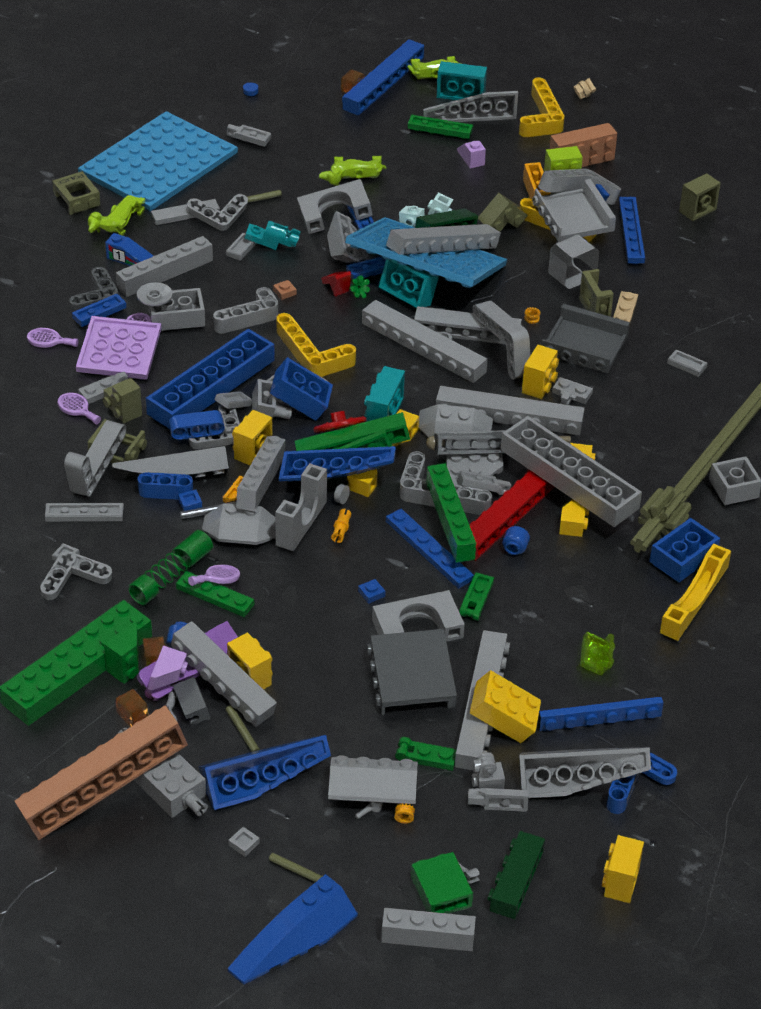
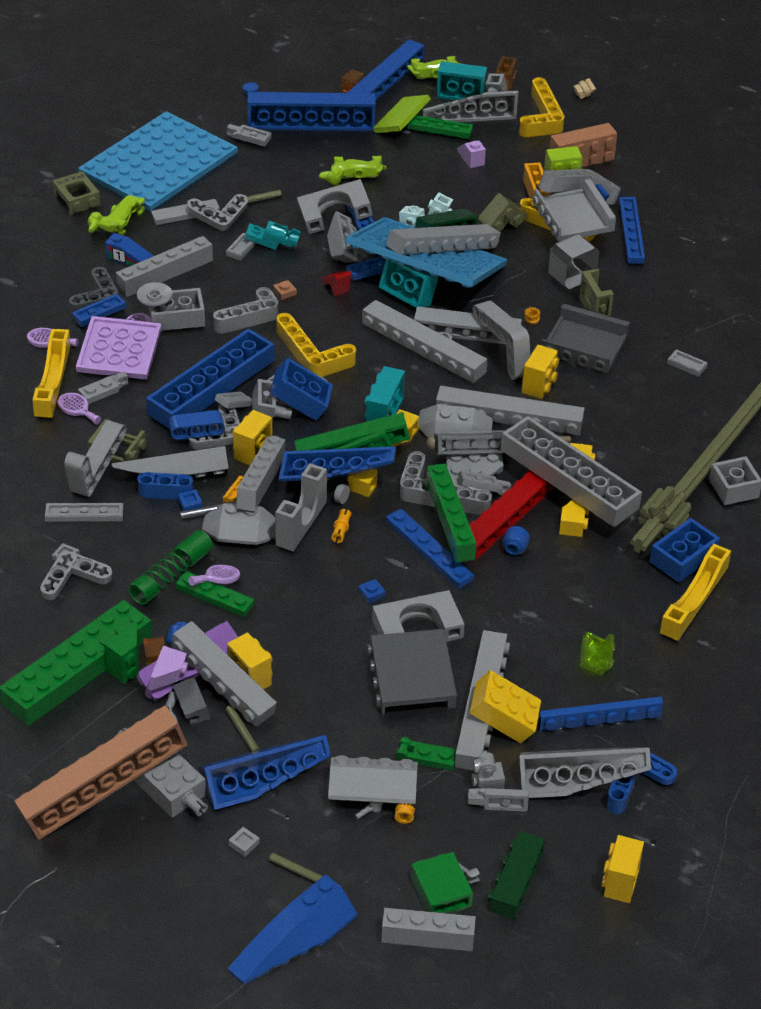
(48, 390): none -> yellow arch
(124, 400): olive brick -> none
(131, 707): clear orange brick -> none
(311, 111): none -> blue brick
(338, 421): red piece -> none
(359, 287): green plant -> none
(401, 114): none -> lime tile
(476, 596): green plate -> none
(496, 83): none -> light grey brick
(507, 67): none -> clear orange brick
(571, 391): light grey hinge -> none
(626, 306): tan plate -> none
(699, 197): olive brick -> none

